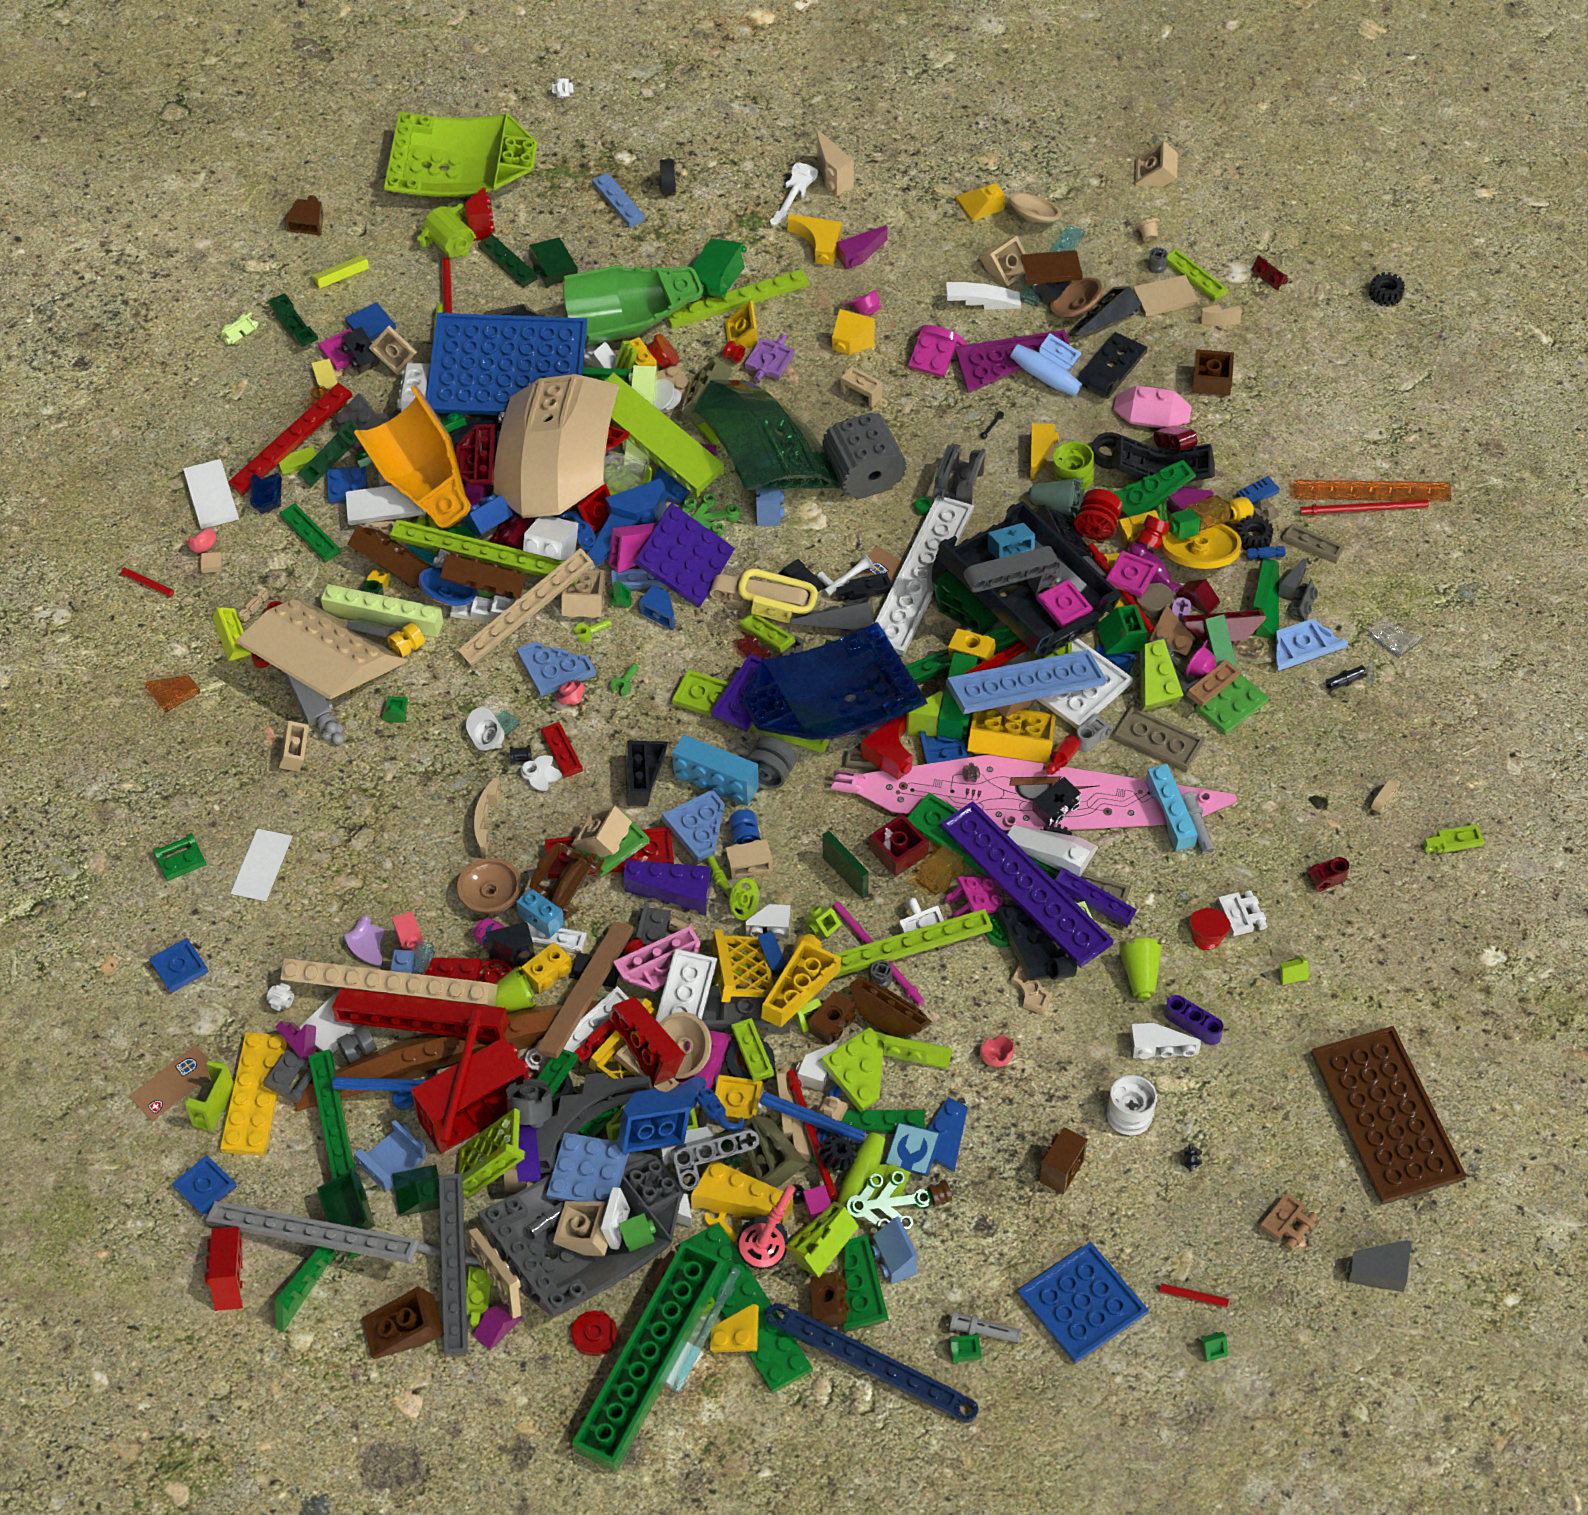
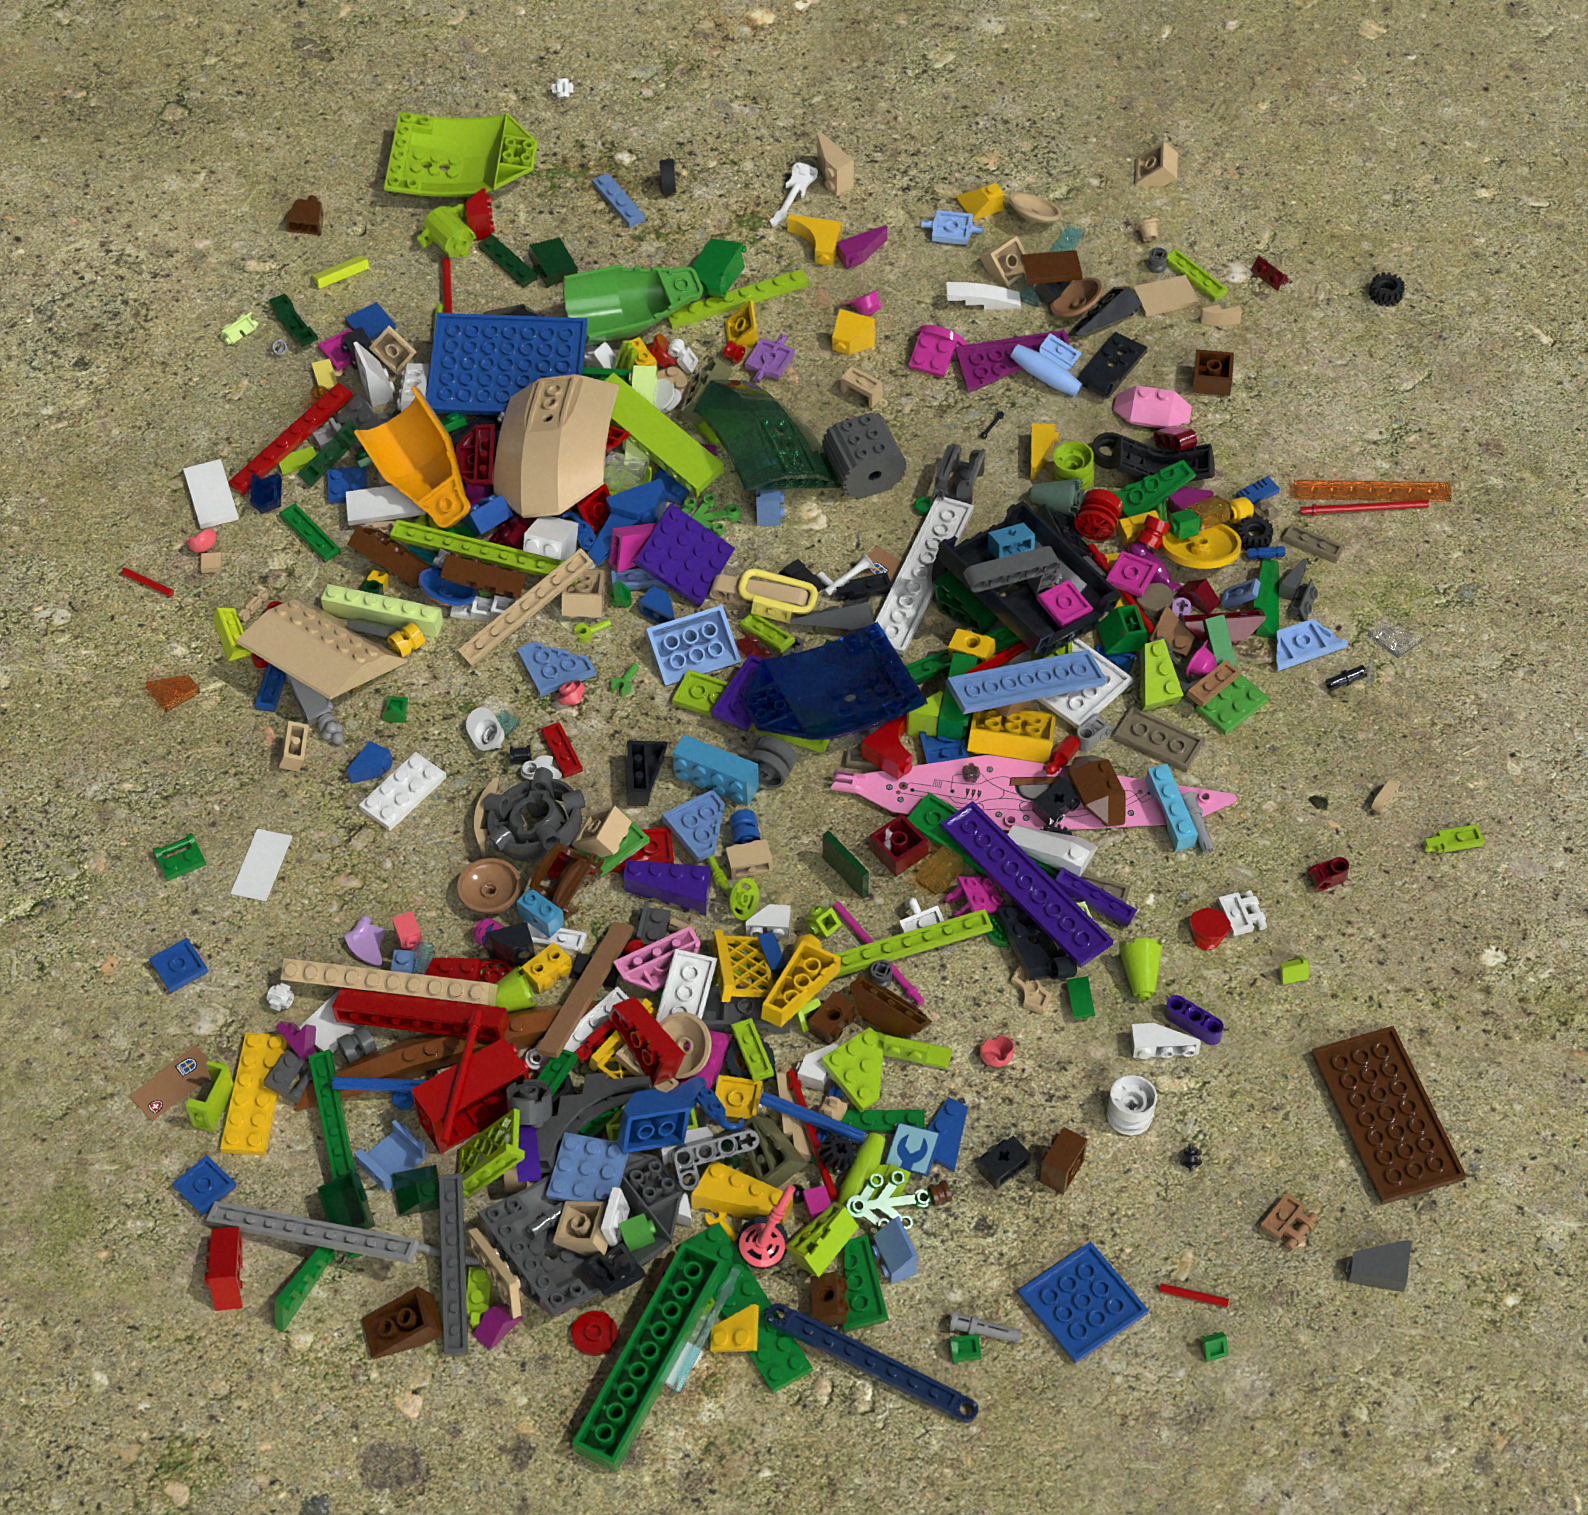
(270, 689): none -> blue tile
(281, 349): none -> light grey hinge
(325, 434): none -> light grey bracket
(370, 763): none -> blue slope
(373, 377): none -> white slope
(402, 791): none -> white plate
(539, 796): none -> dark grey piece
(614, 1270): none -> black slope
(686, 359): none -> white plate
(693, 643): none -> light blue slope
(952, 227): none -> light blue plate
(1004, 1162): none -> black brick
(1080, 998): none -> green slope
(1099, 789): none -> reddish brown wedge
(1240, 593): none -> medium blue plate

